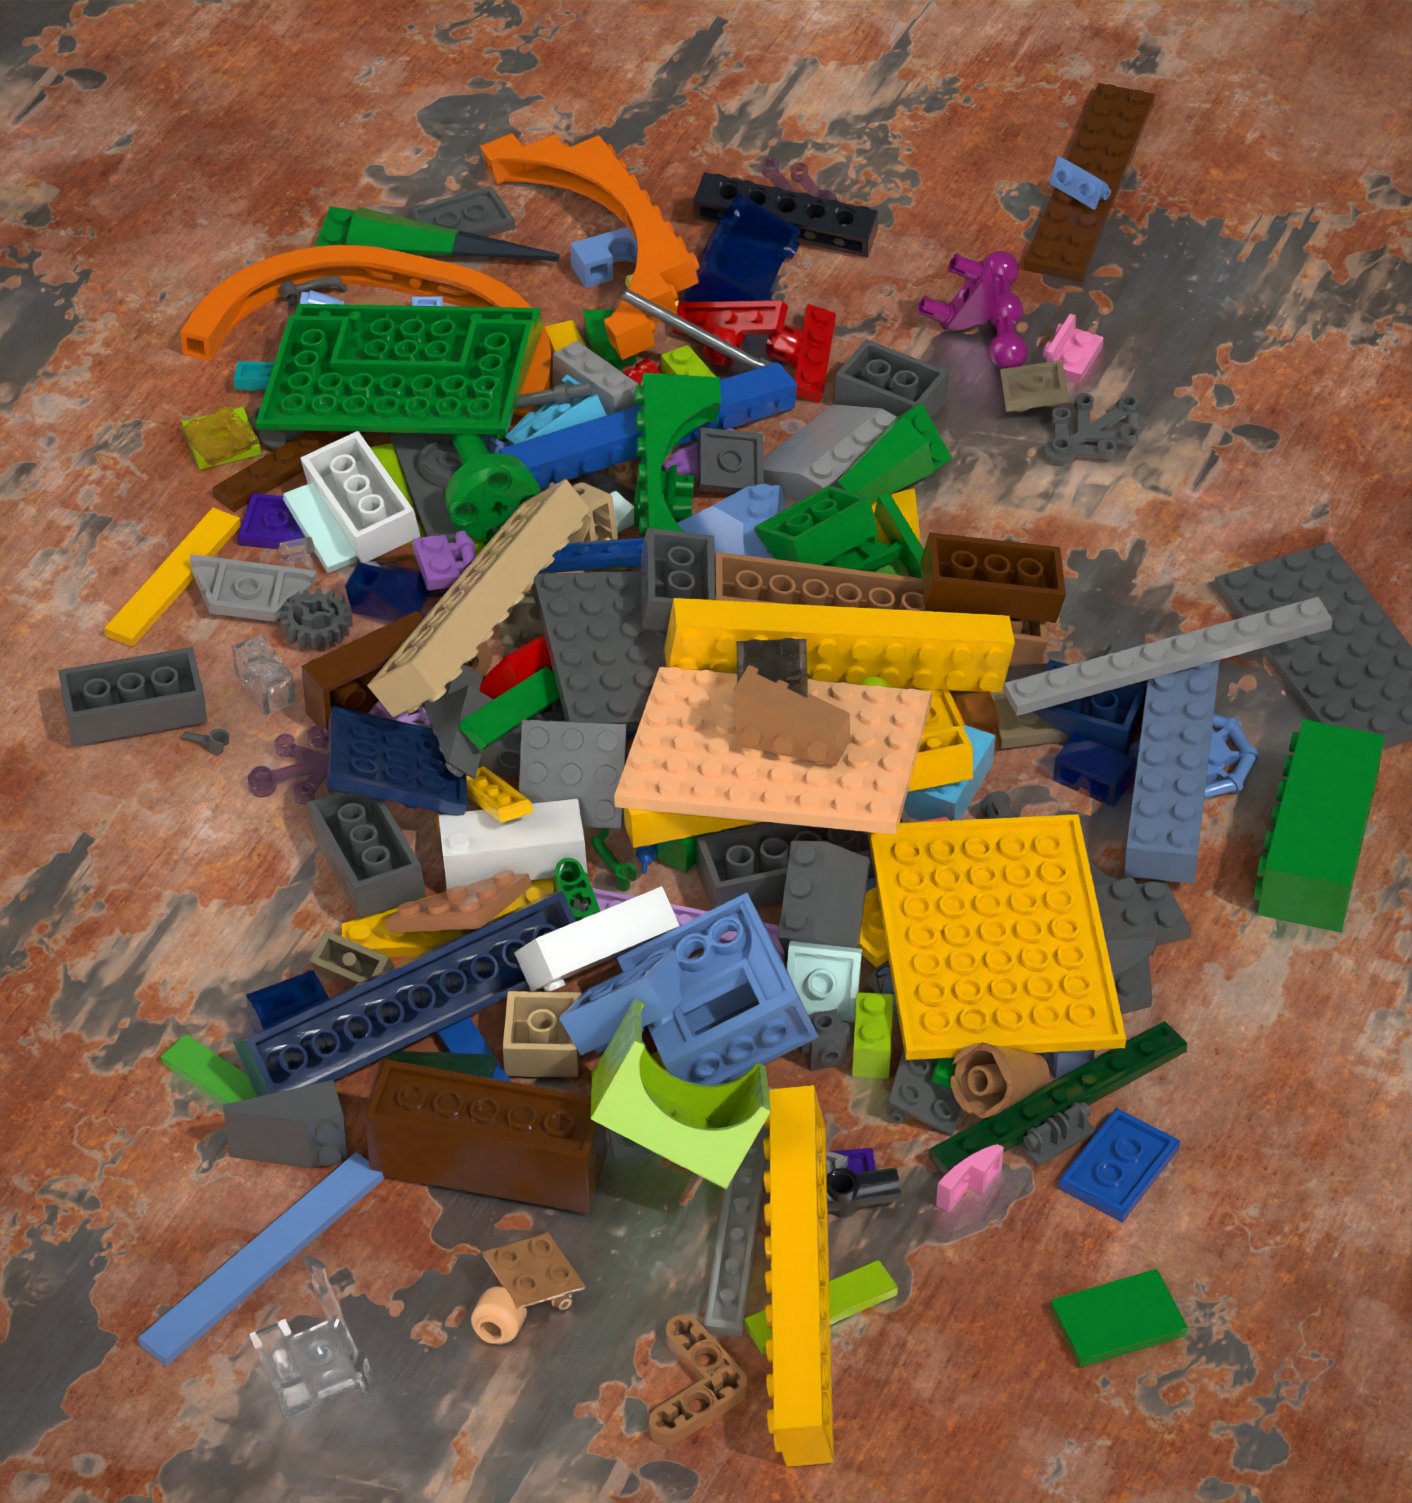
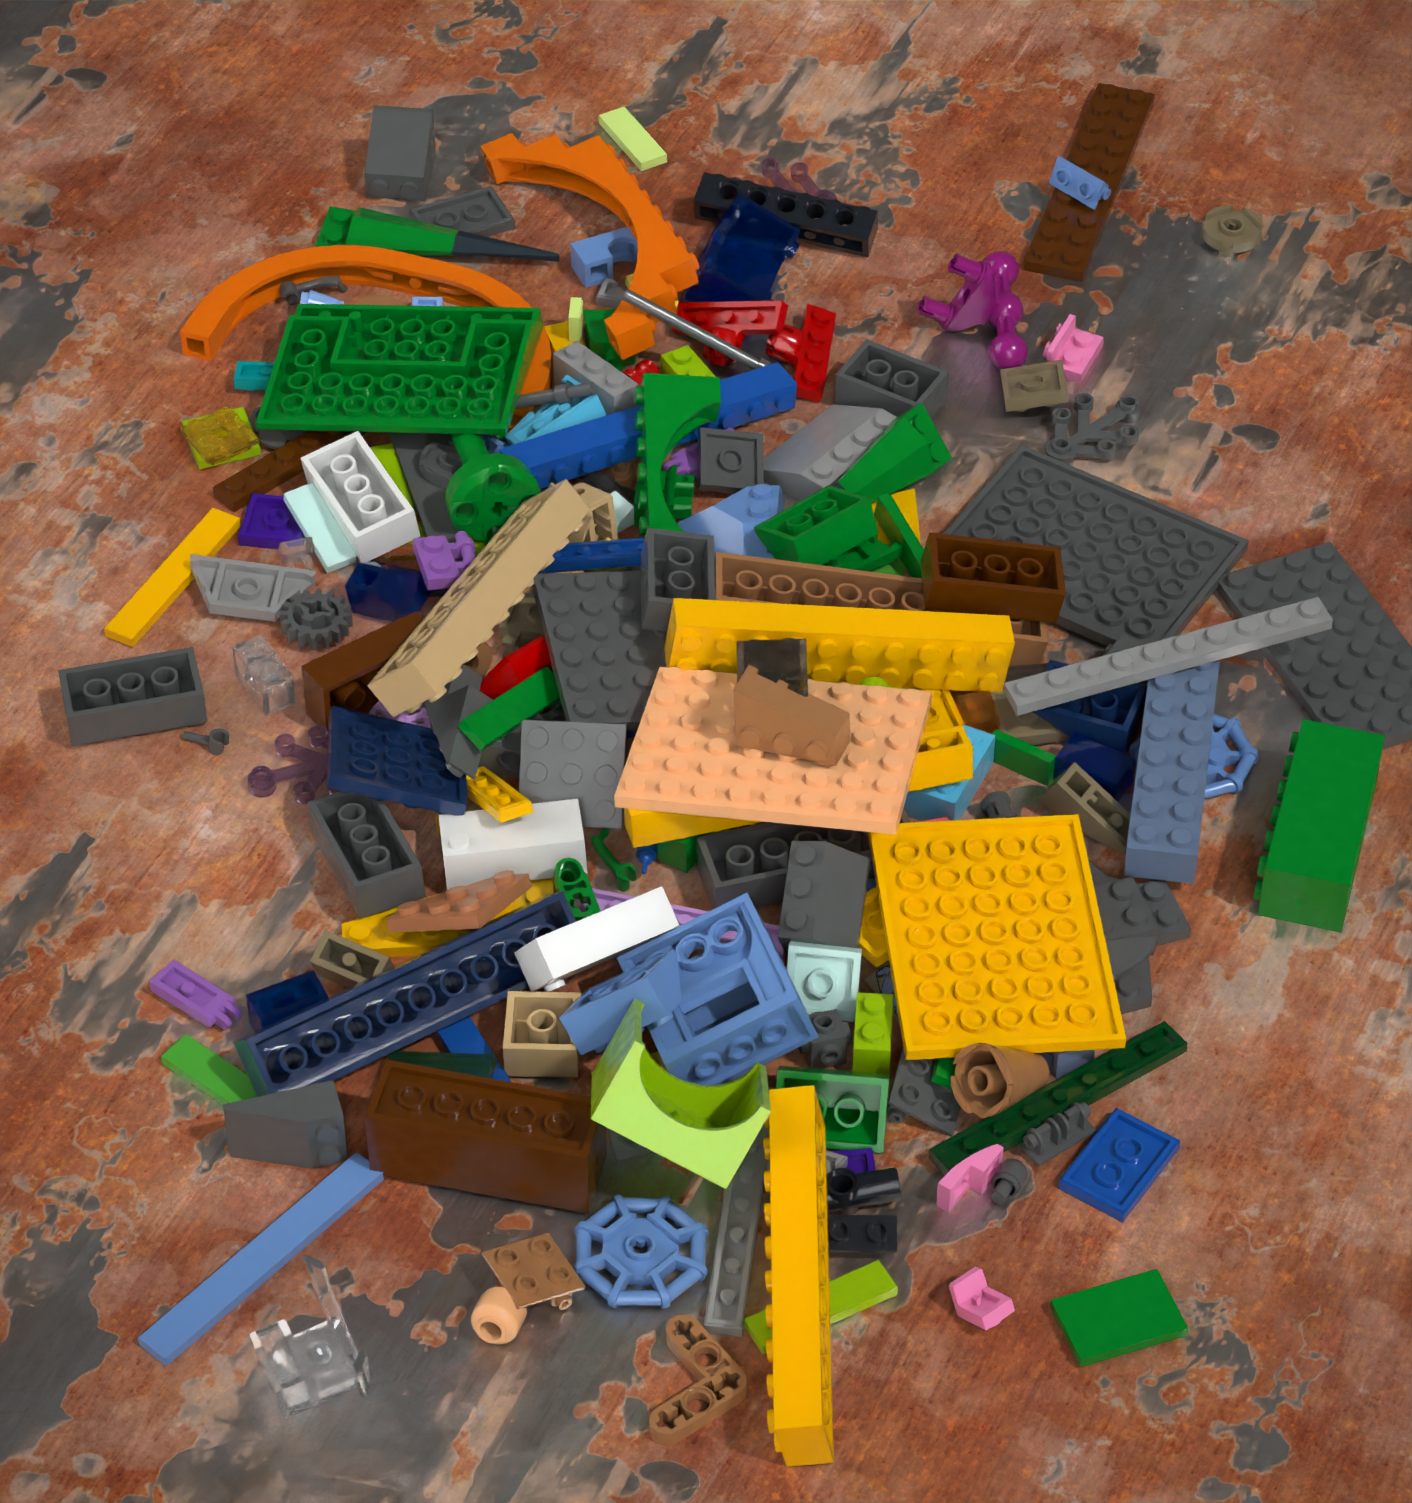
(195, 995): none -> medium lavender hinge
(400, 153): none -> dark grey slope
(576, 319): none -> yellowish green tile
(610, 294): none -> light grey tile
(633, 138): none -> yellowish green tile
(644, 1268): none -> medium blue plate
(850, 1103): none -> green slope
(862, 1233): none -> black hinge
(977, 1301): none -> bright pink bracket
(1008, 1180): none -> dark grey cylinder
(1023, 758): none -> green tile
(1098, 811): none -> dark tan slope
(1123, 555): none -> dark grey plate
(1242, 234): none -> dark tan plate

